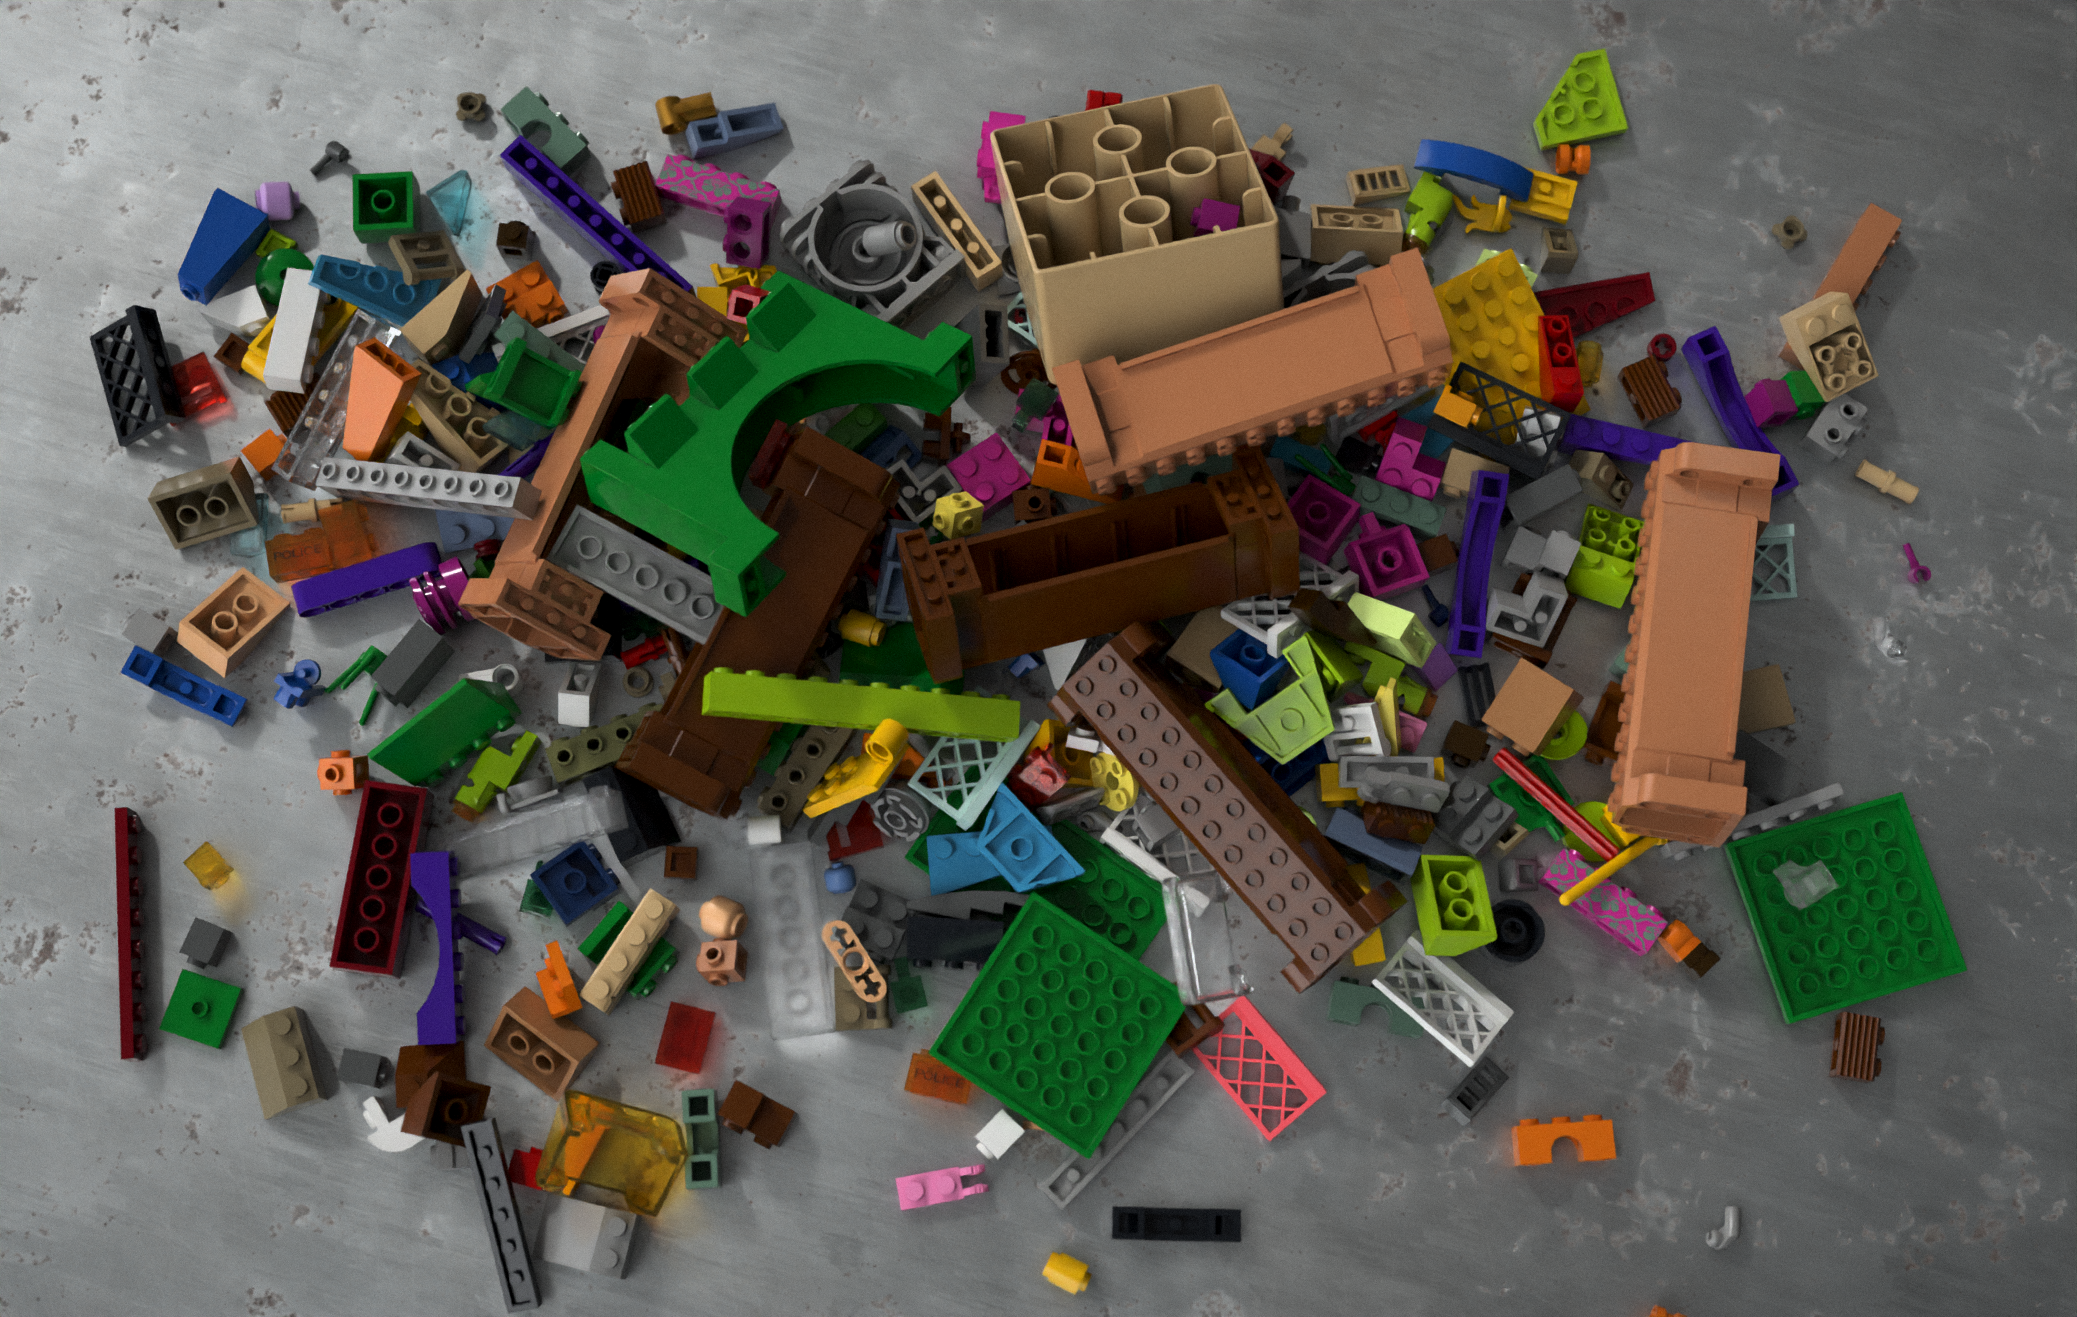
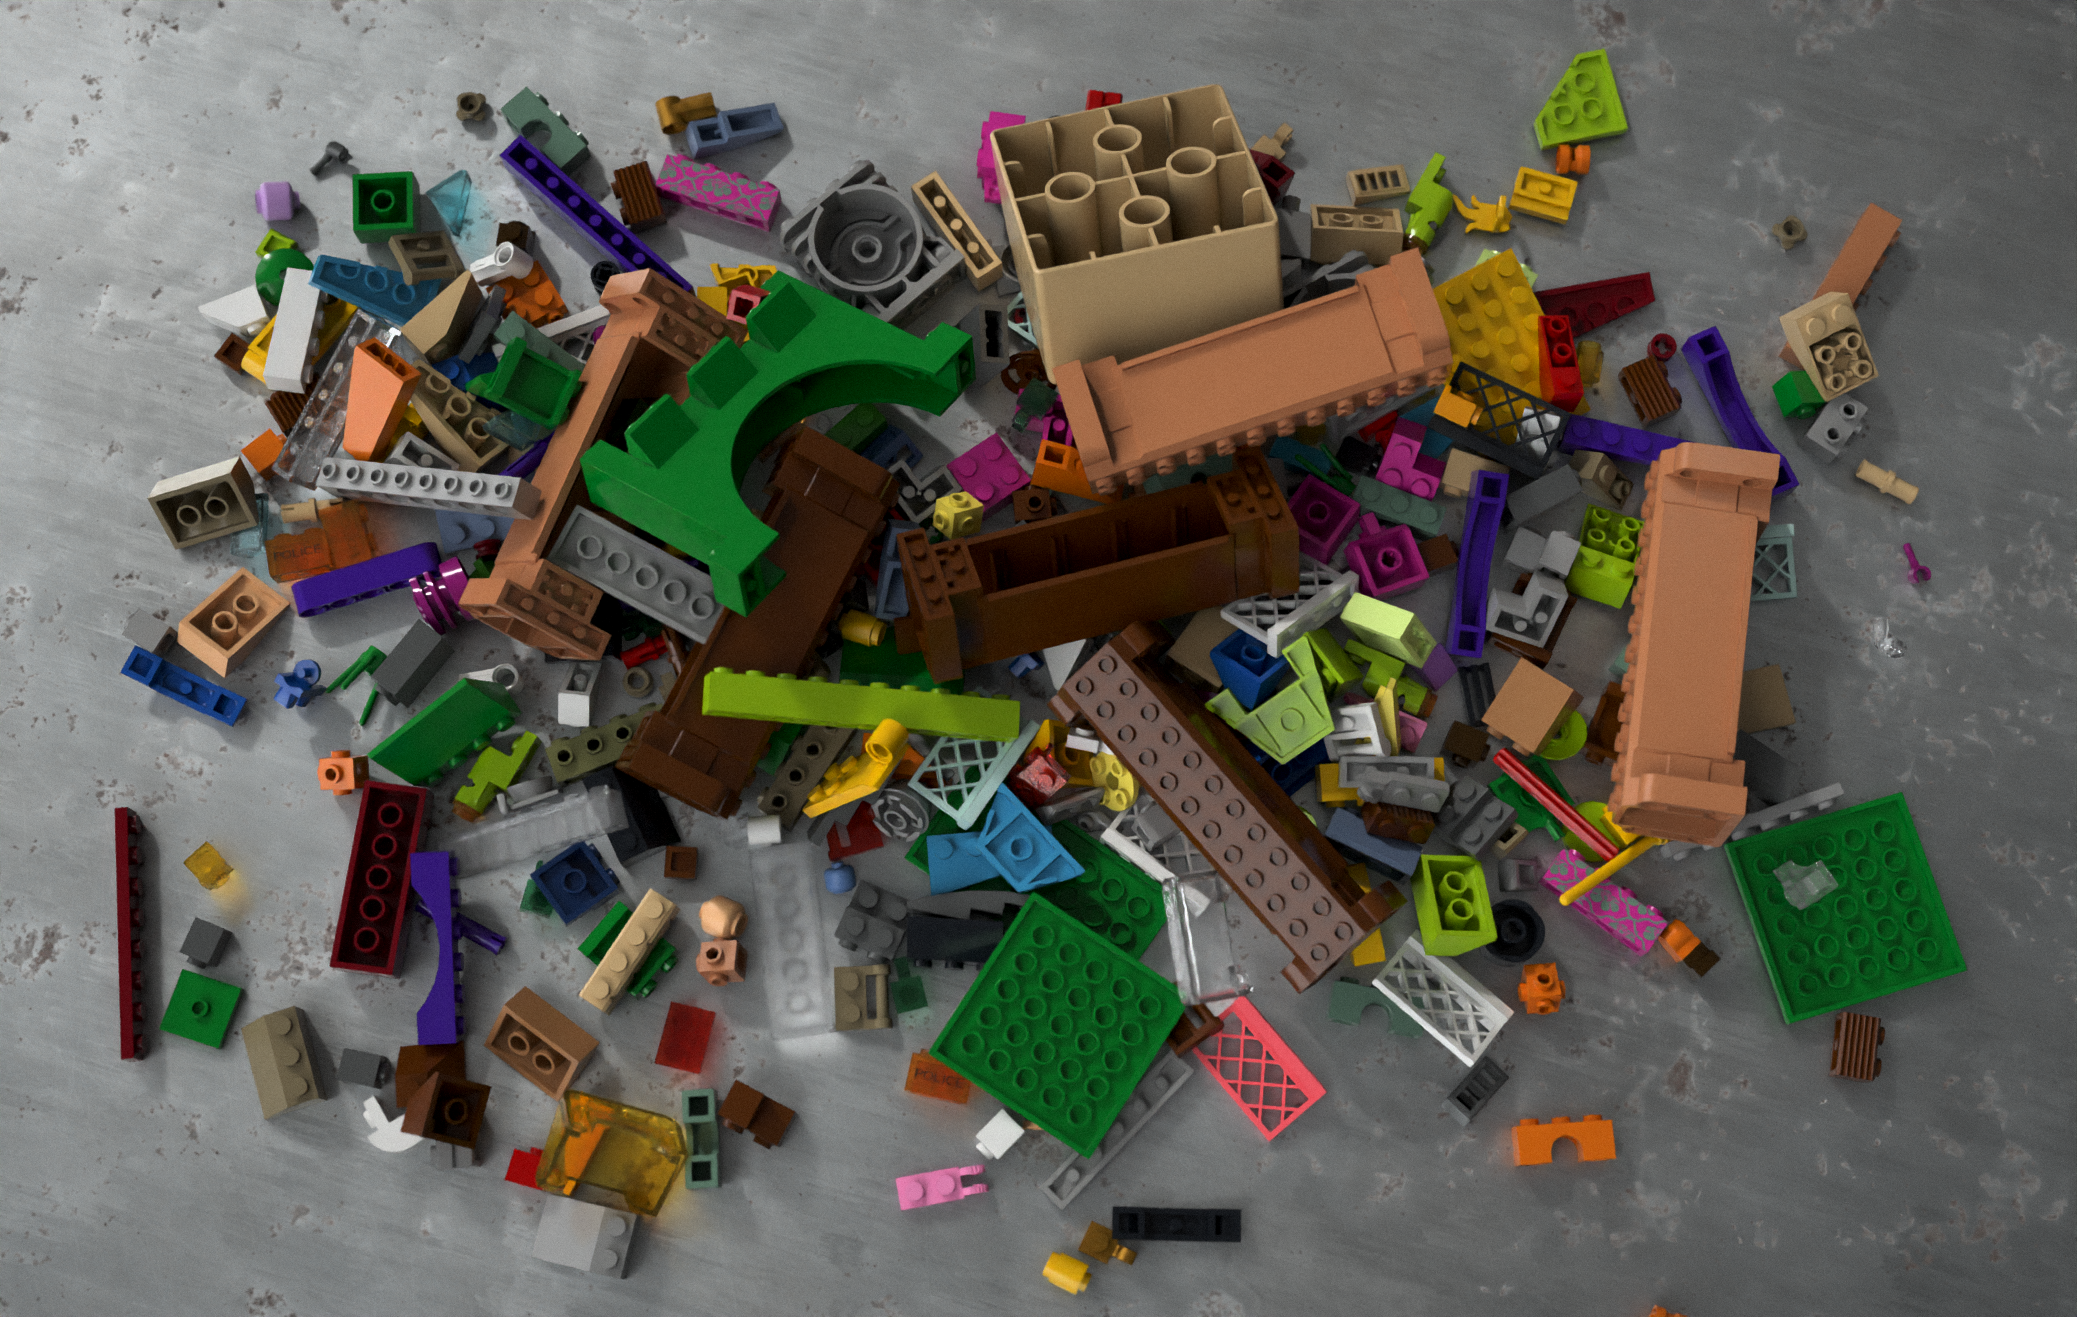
(153, 366): black fence -> none
(194, 375): clear red plate -> none
(221, 245): blue slope -> none
(501, 1215): black plate -> none
(504, 262): none -> white piece
(557, 984): orange bracket -> none
(753, 234): magenta brick -> none
(769, 454): clear red plate -> none
(860, 985): light nougat beam -> none
(889, 238): light grey head -> none
(905, 636): none -> reddish brown slope
(940, 449): reddish brown hips -> none
(1101, 1246): none -> pearl gold plate
(1214, 213): magenta brick -> none
(1330, 617): dark brown slope -> none
(1440, 612): dark blue hand -> none
(1474, 165): blue slope -> none
(1541, 988): none -> orange brick
(1557, 251): dark tan slope -> none
(1729, 1232): light grey arm -> none
(1771, 403): magenta brick -> none

